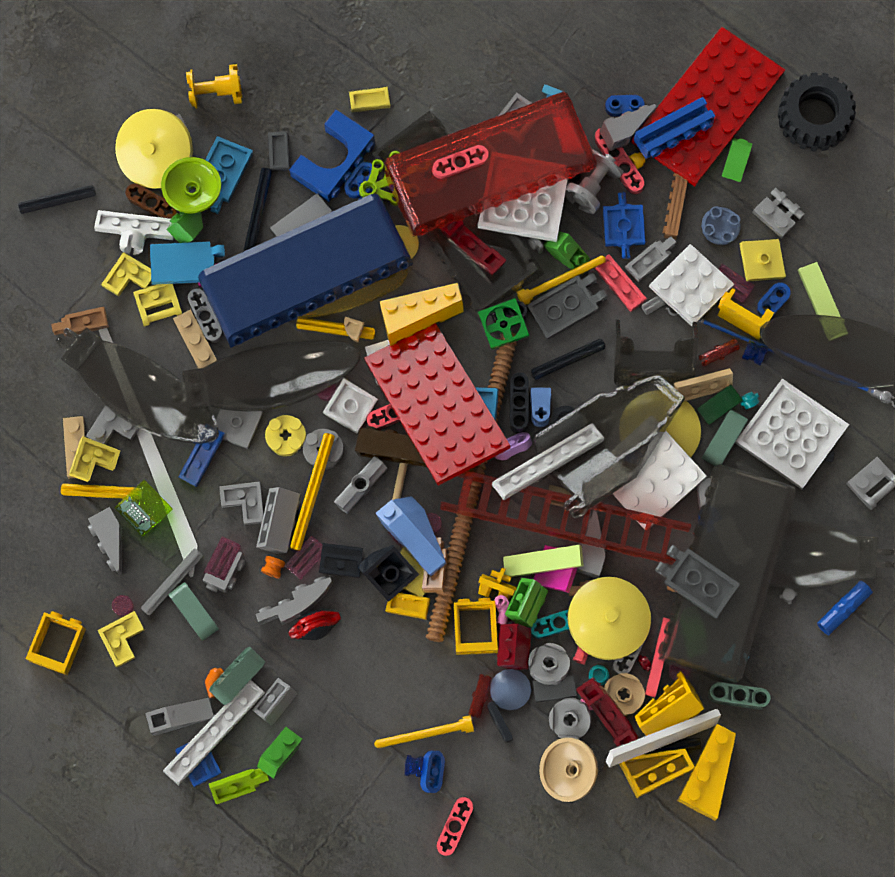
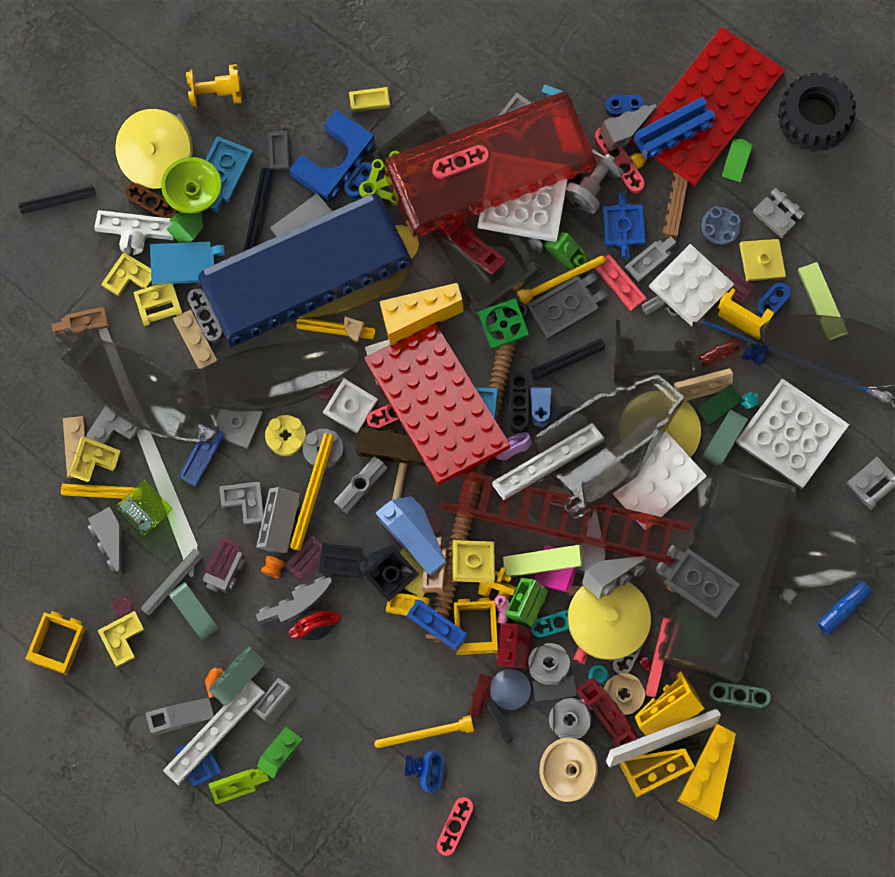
(437, 625): none -> blue tile
(473, 561): none -> light yellow plate
(610, 574): none -> light grey slope

